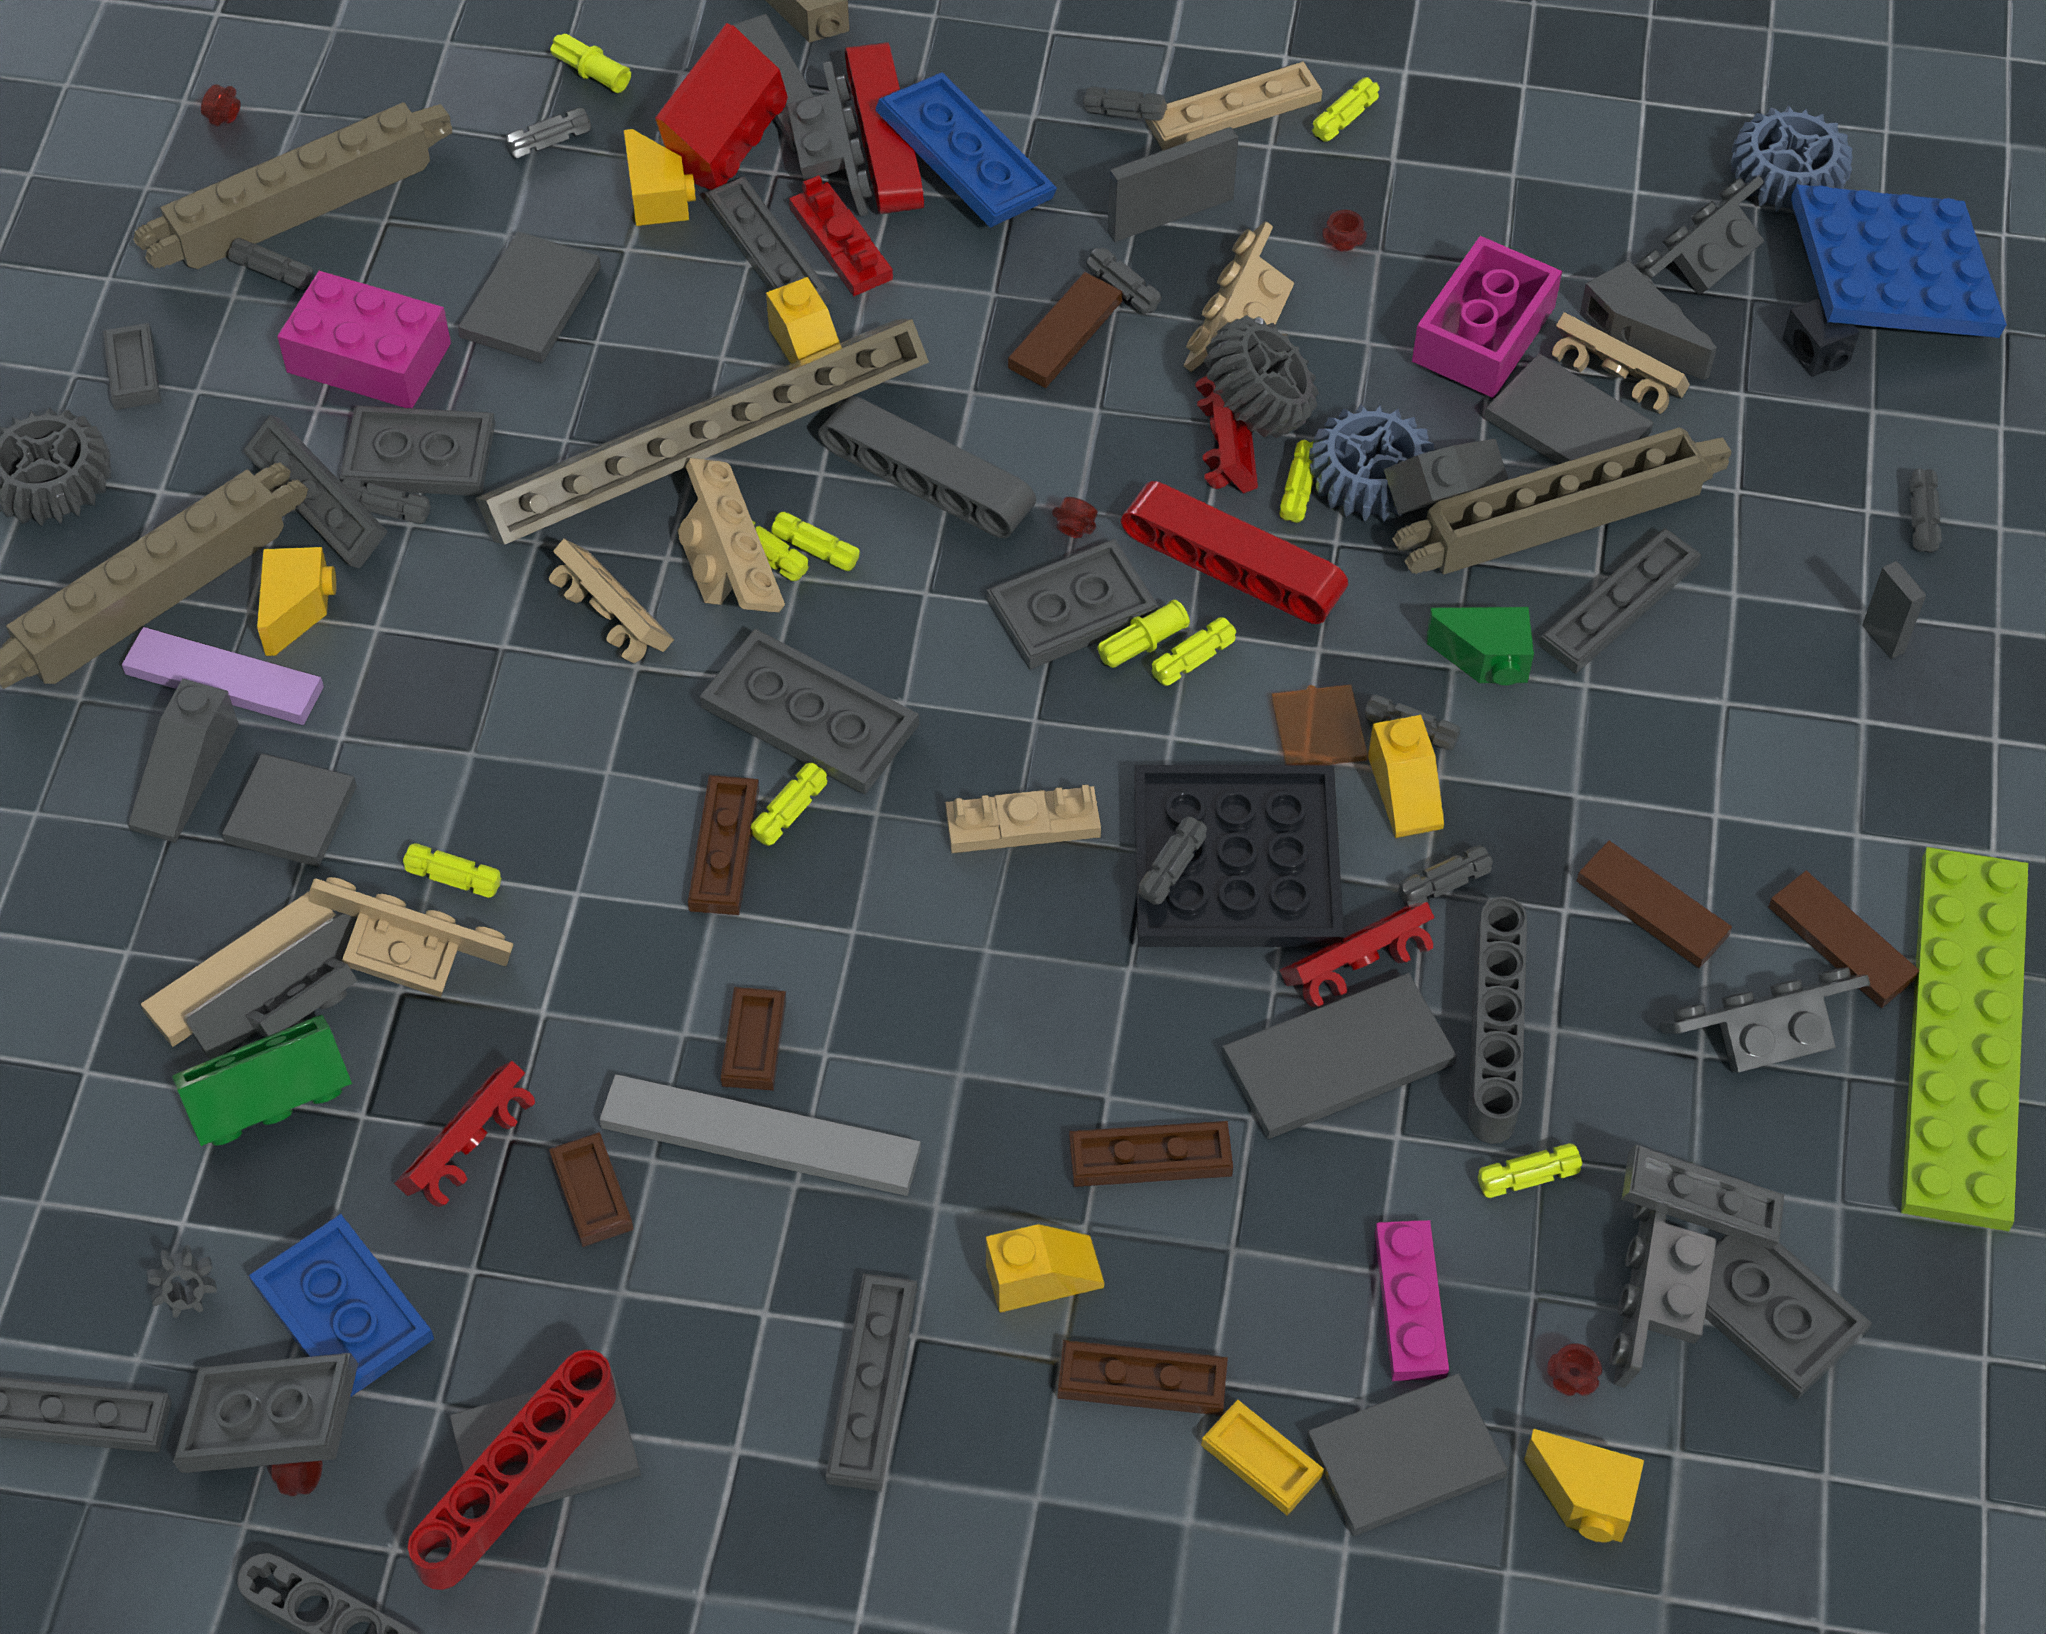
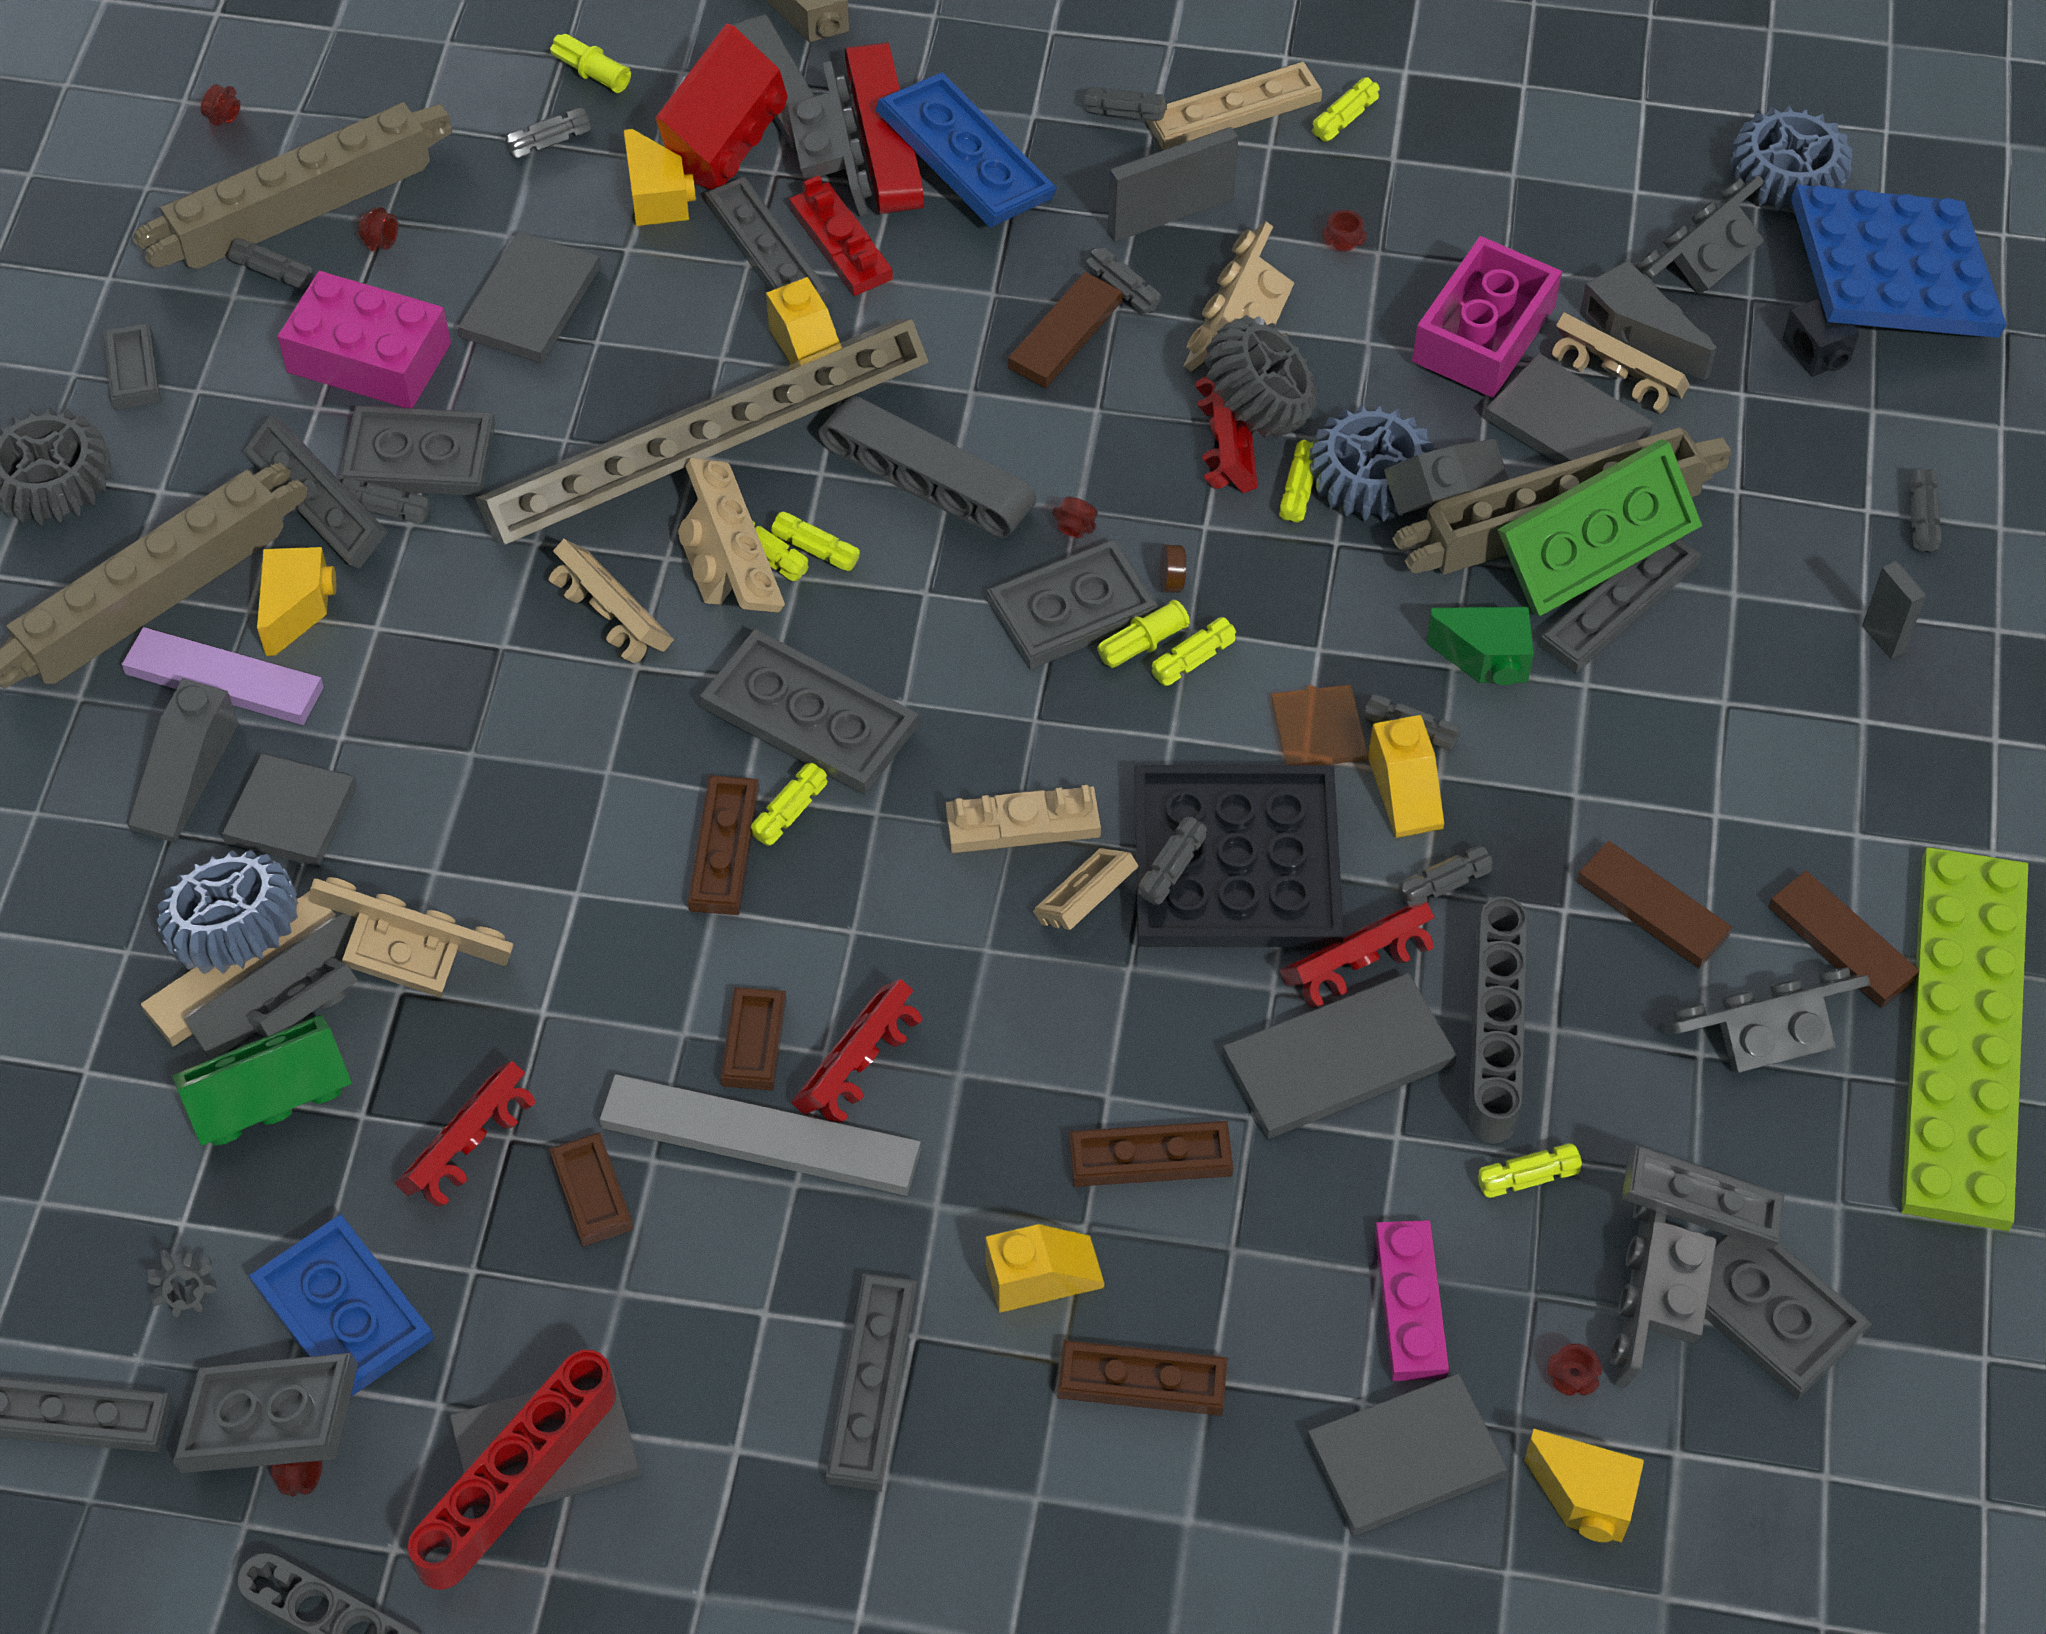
(227, 911): none -> sand blue gear
(378, 229): none -> clear red plate
(452, 870): neon yellow axle -> none
(857, 1051): none -> red plate
(1085, 888): none -> tan tile
(1172, 568): none -> reddish brown tile
(1234, 552): red beam -> none
(1262, 1457): yellow tile -> none
(1600, 527): none -> bright green plate

